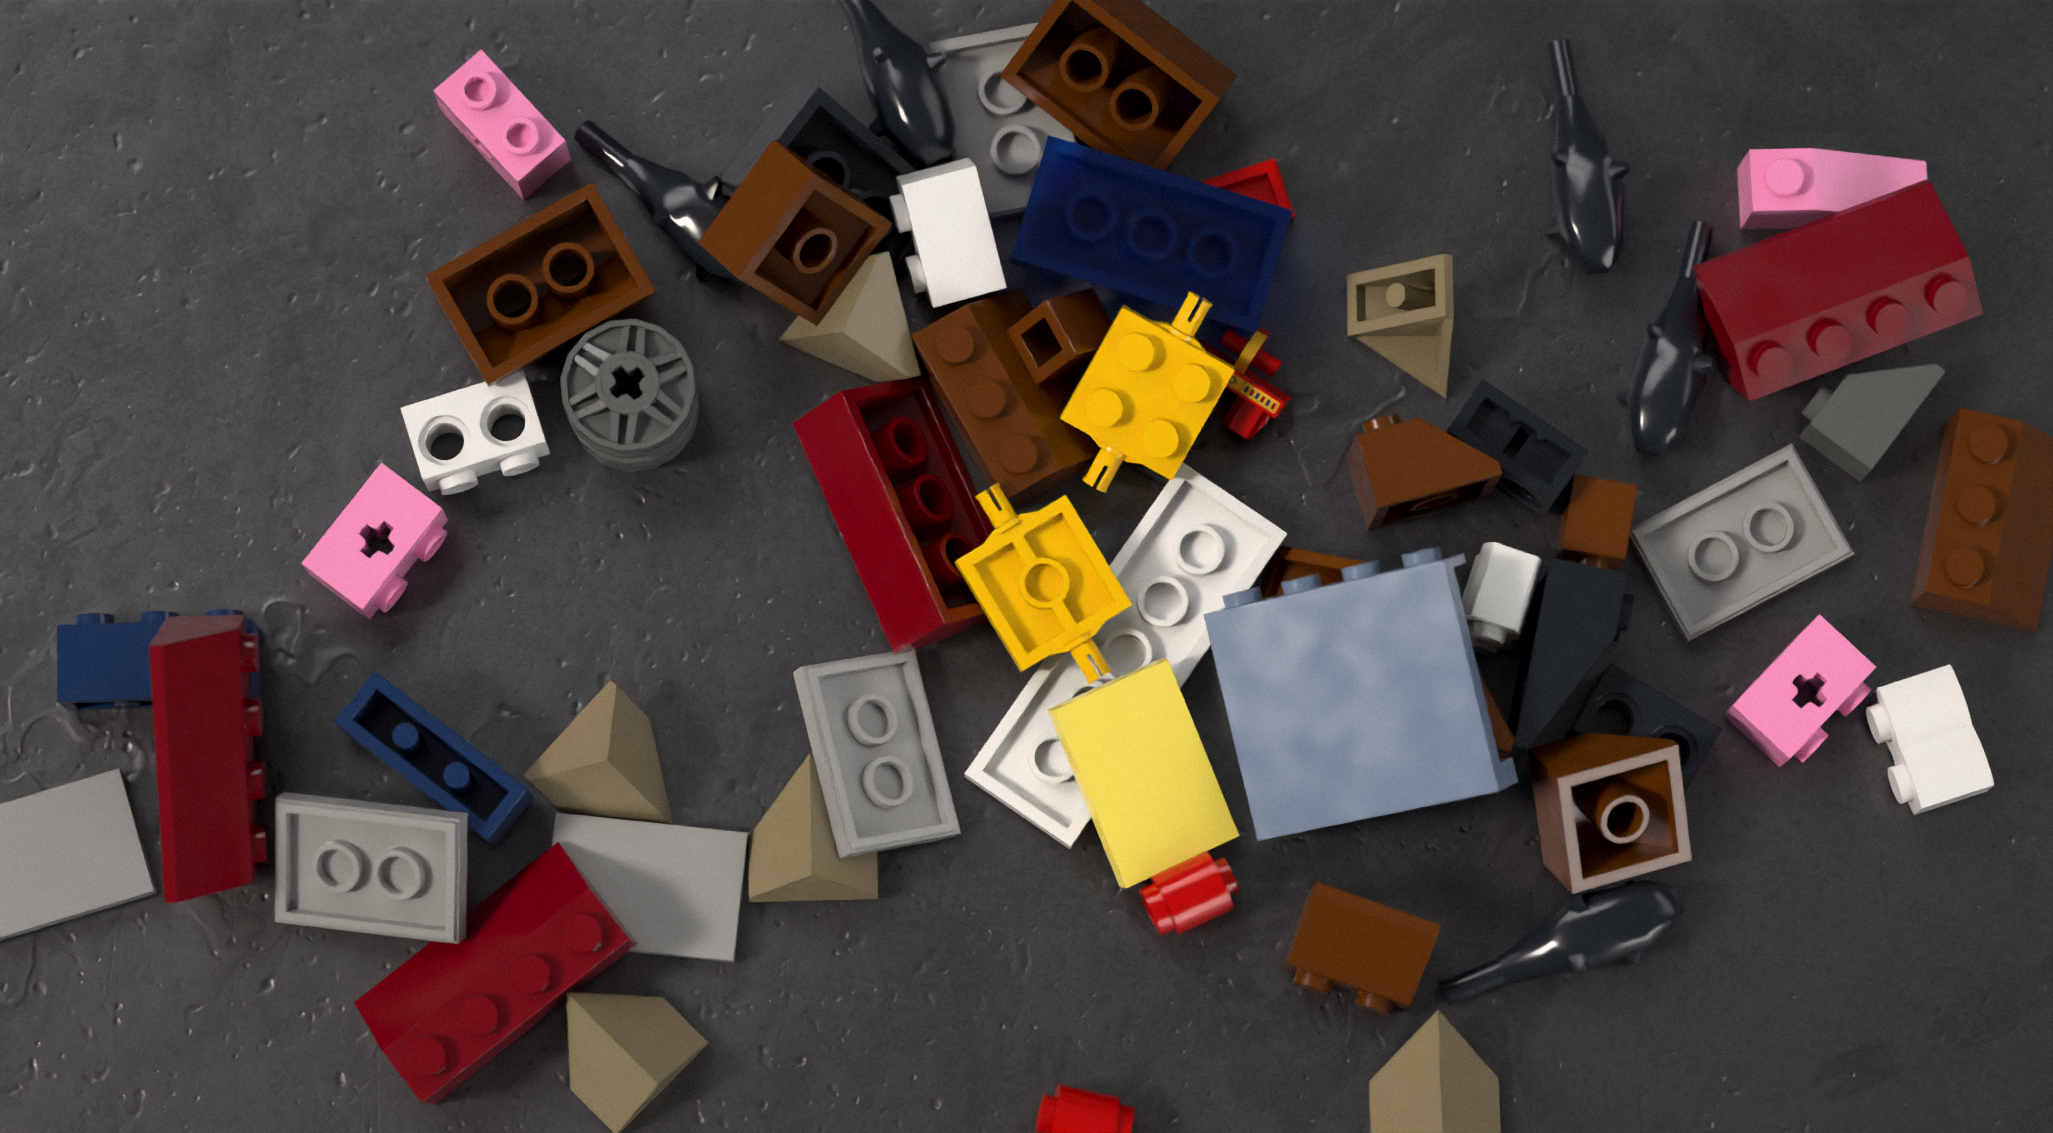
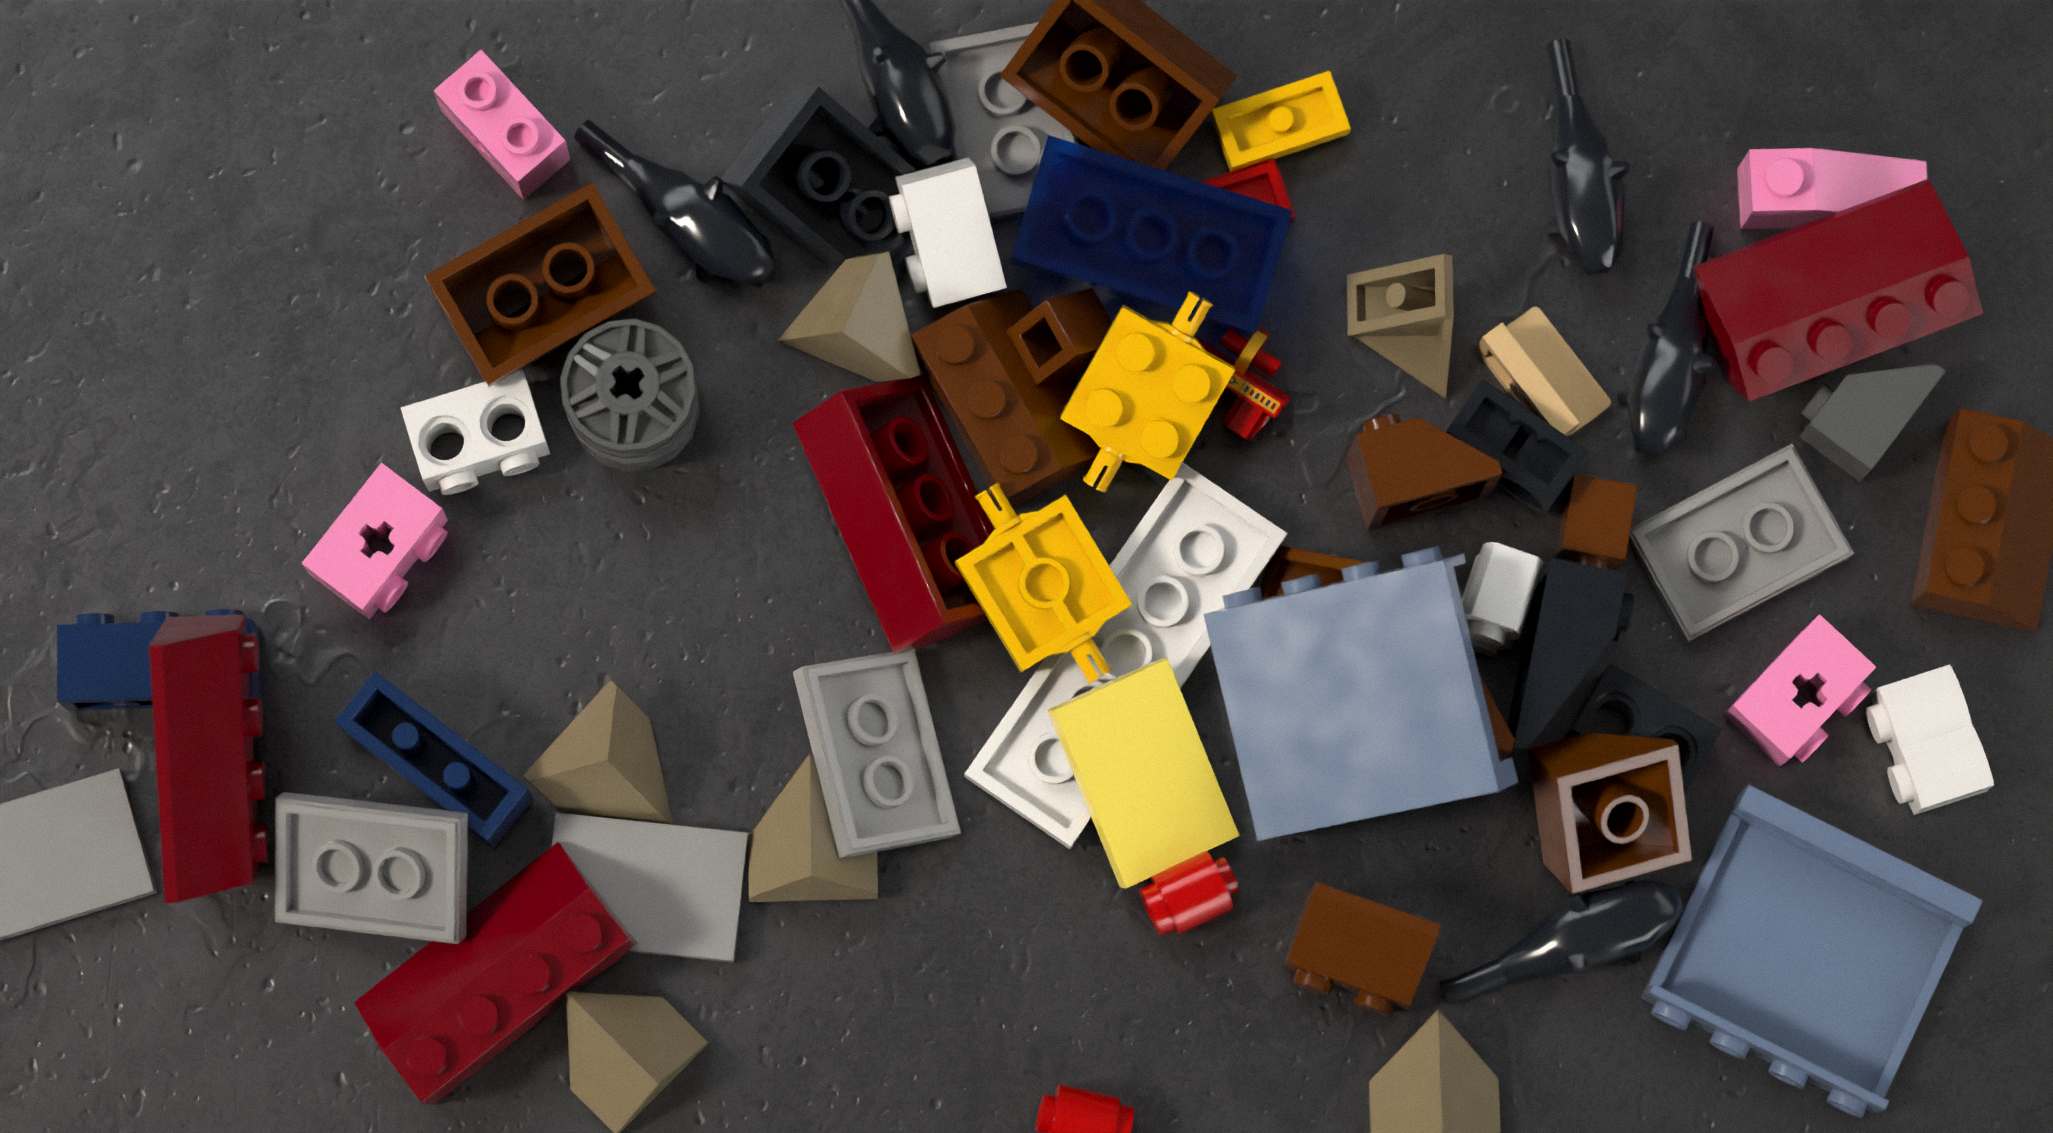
(794, 233): reddish brown slope -> none
(1280, 121): none -> yellow plate
(1543, 372): none -> tan panel
(1808, 951): none -> sand blue panel

